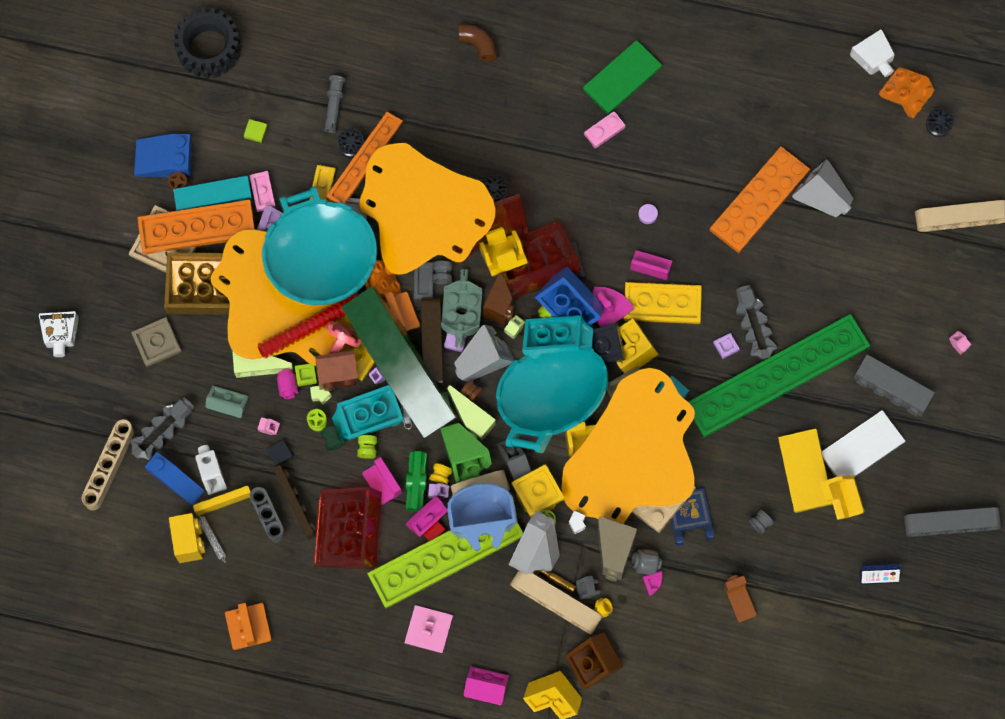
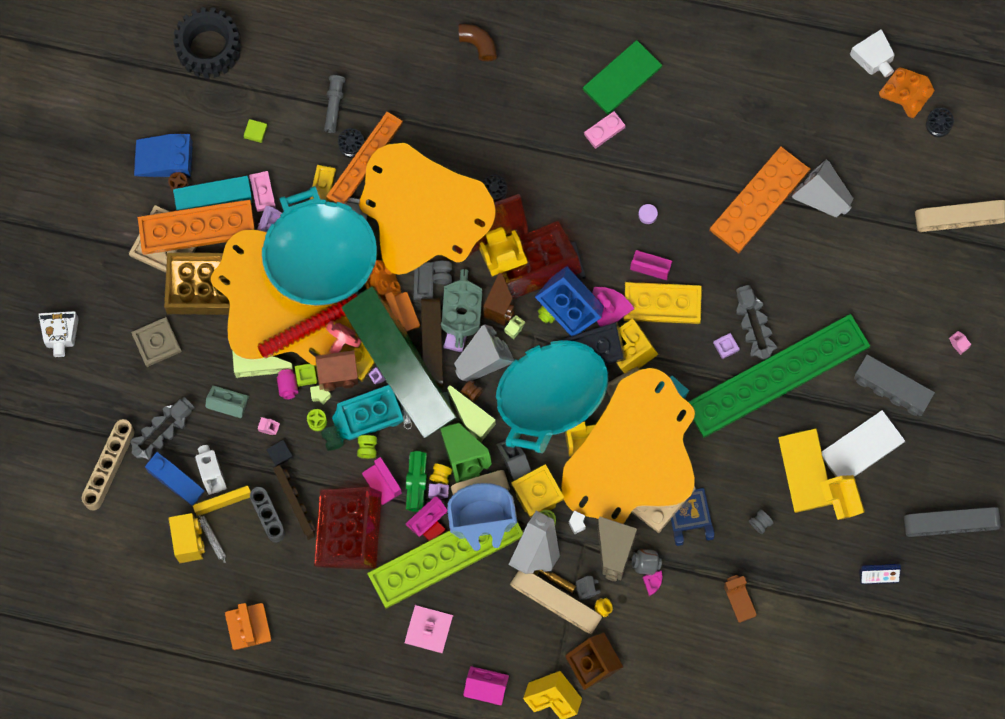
(556, 335): teal slope -> none

